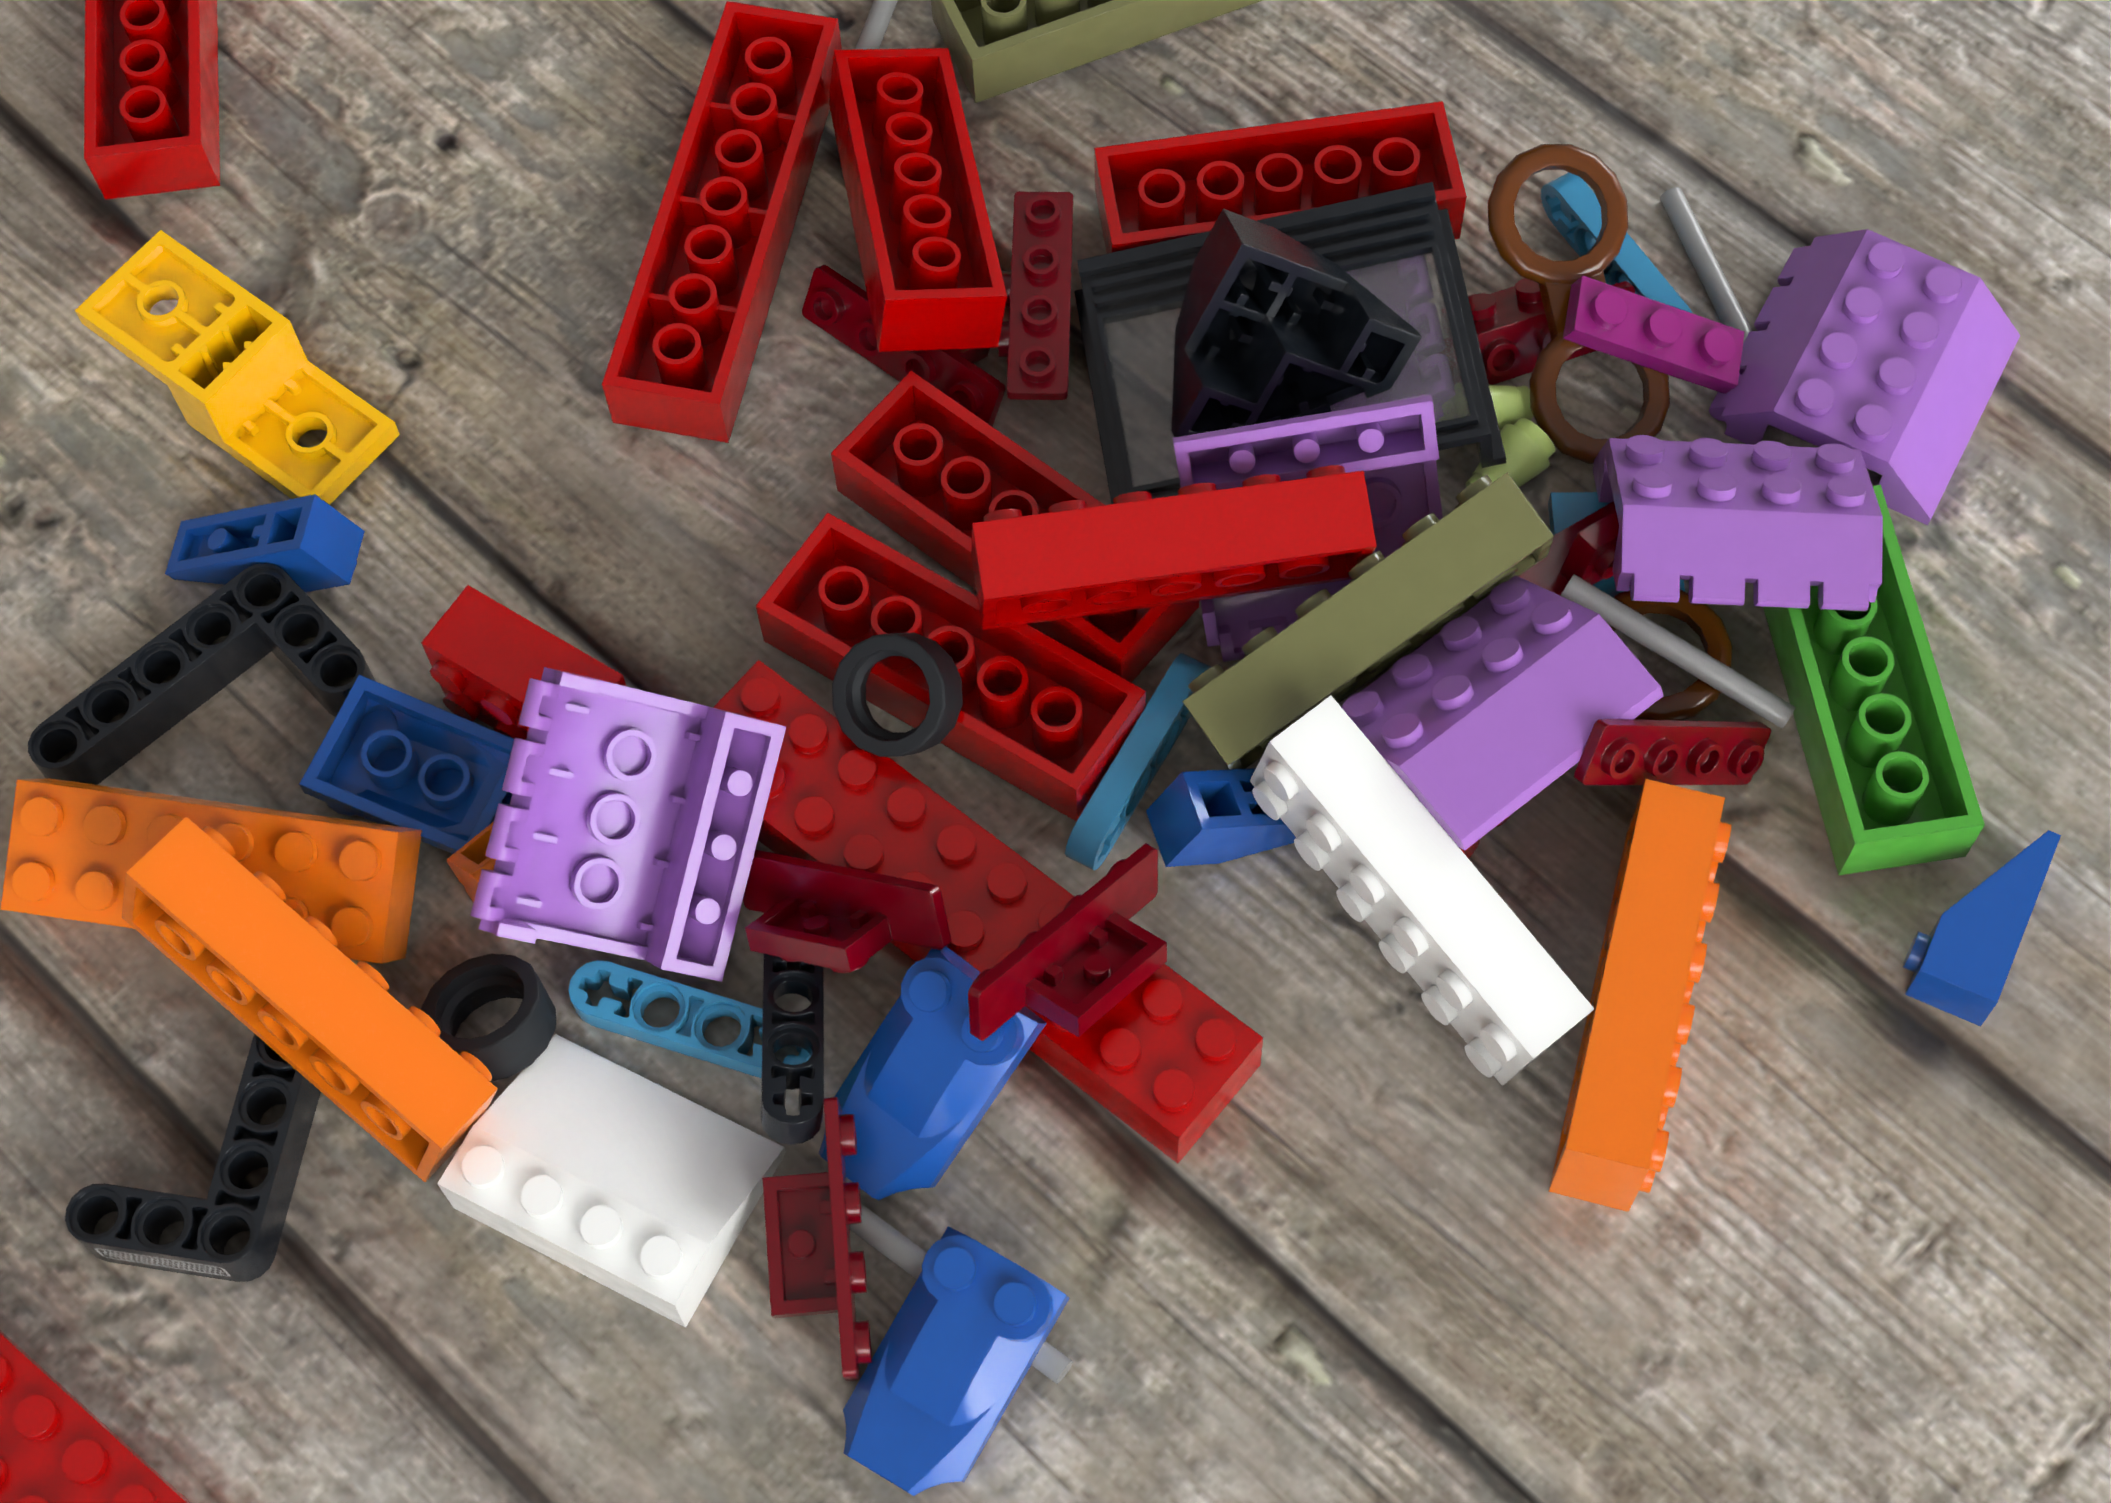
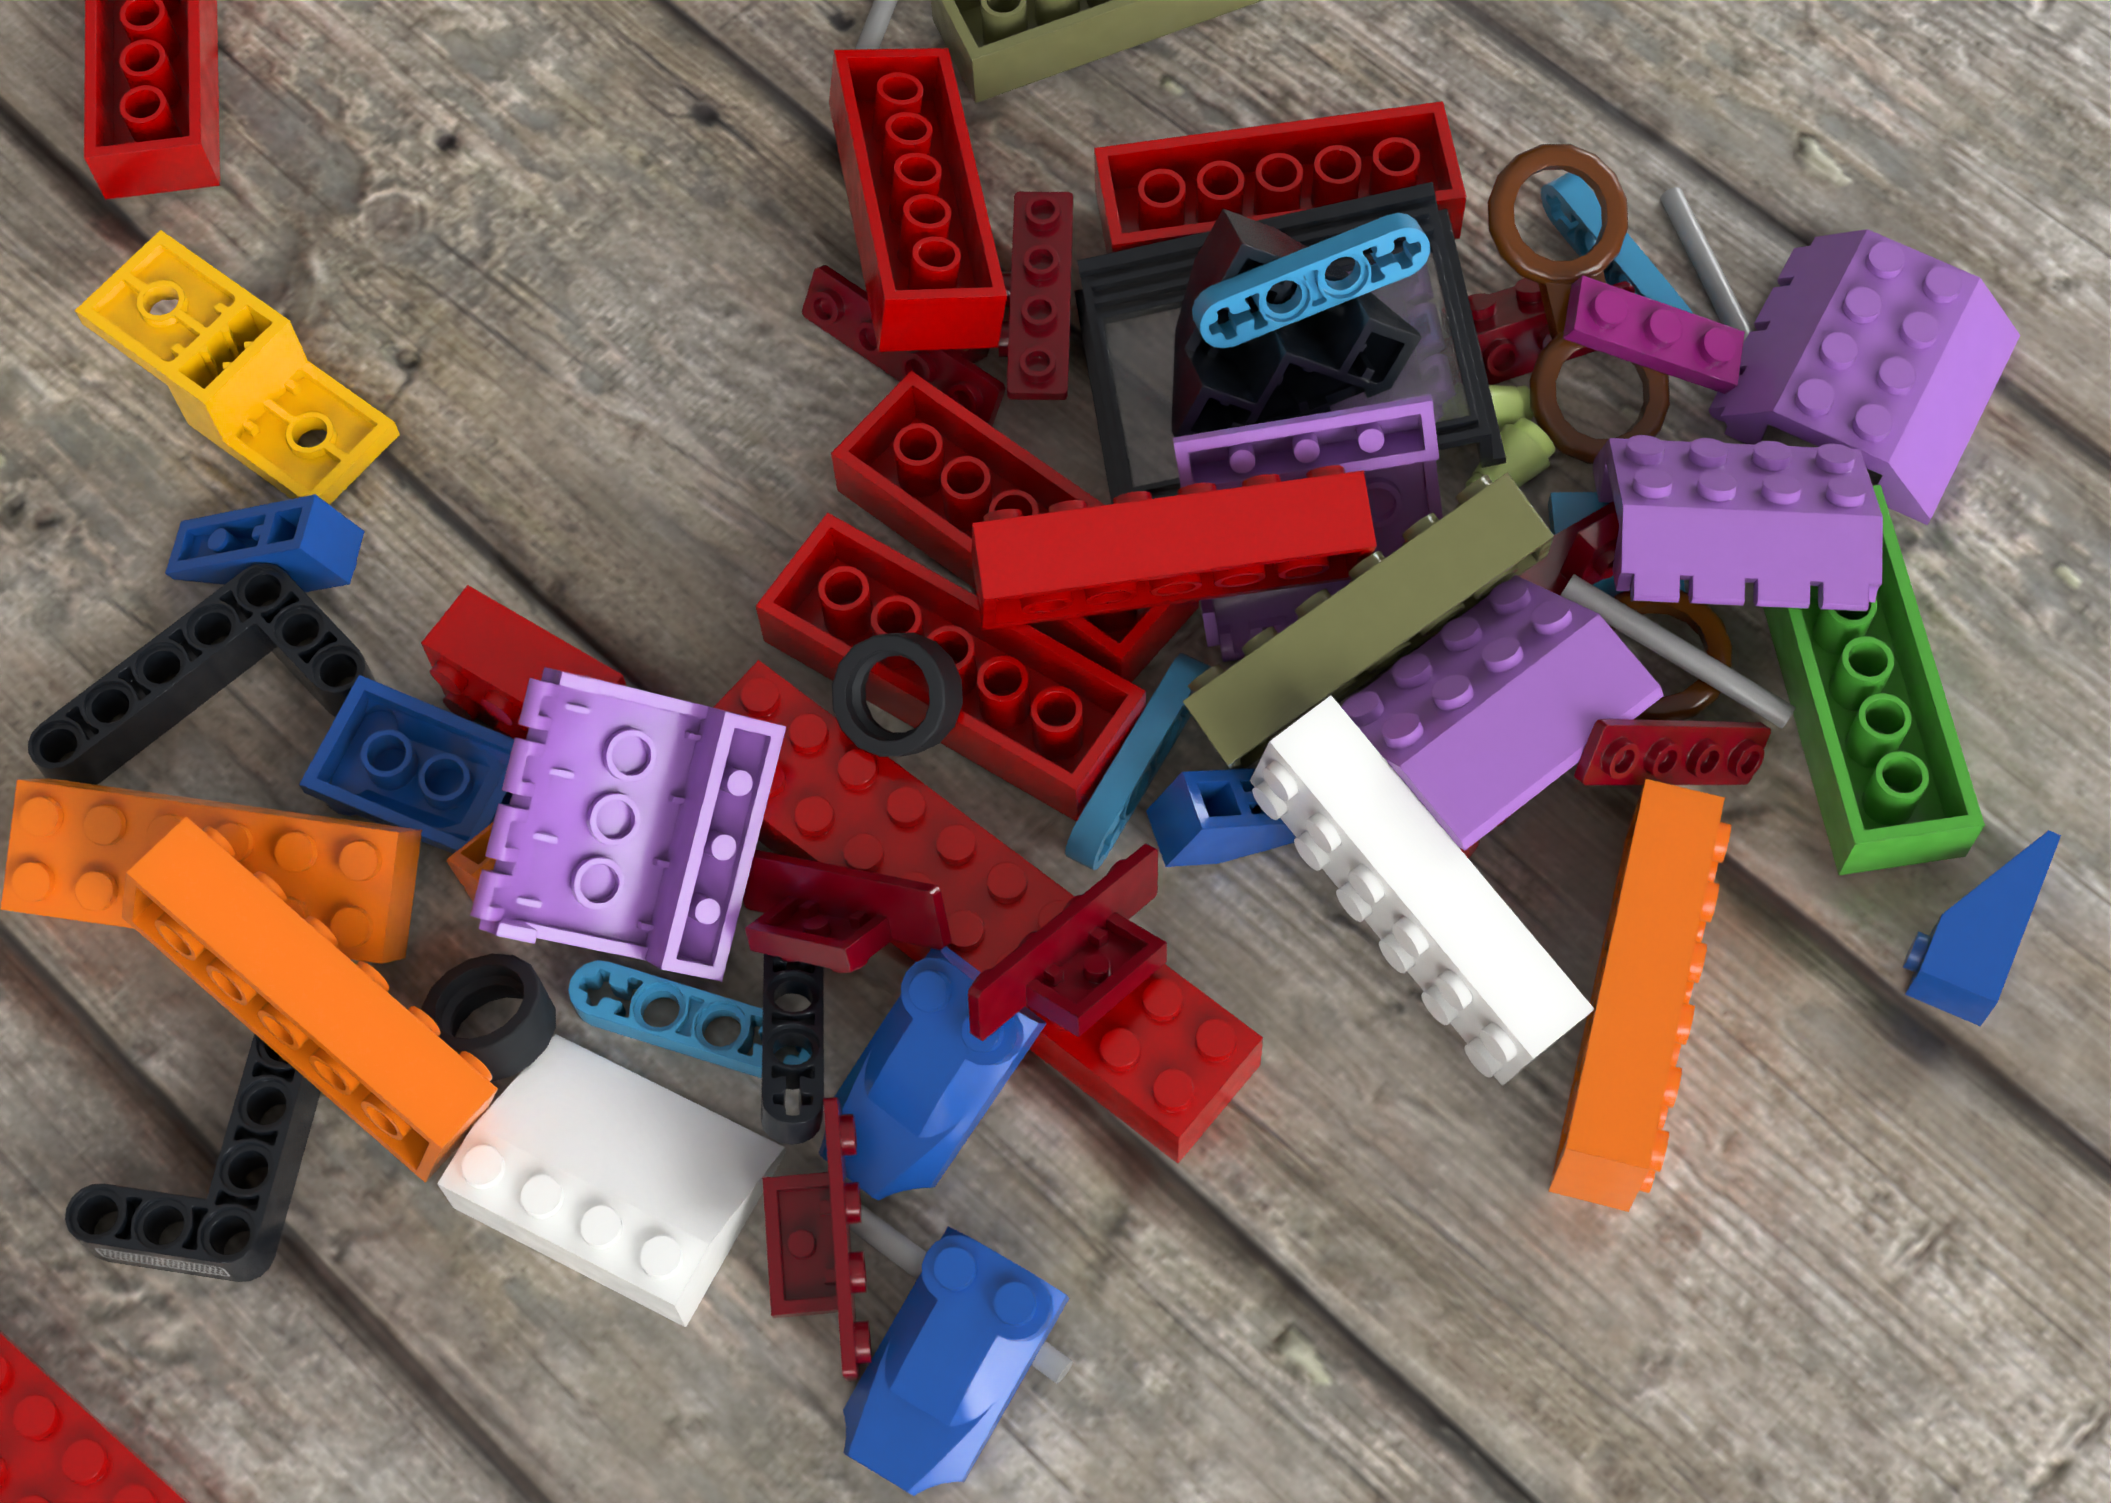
(724, 224): red brick -> none
(1308, 270): none -> dark azure beam

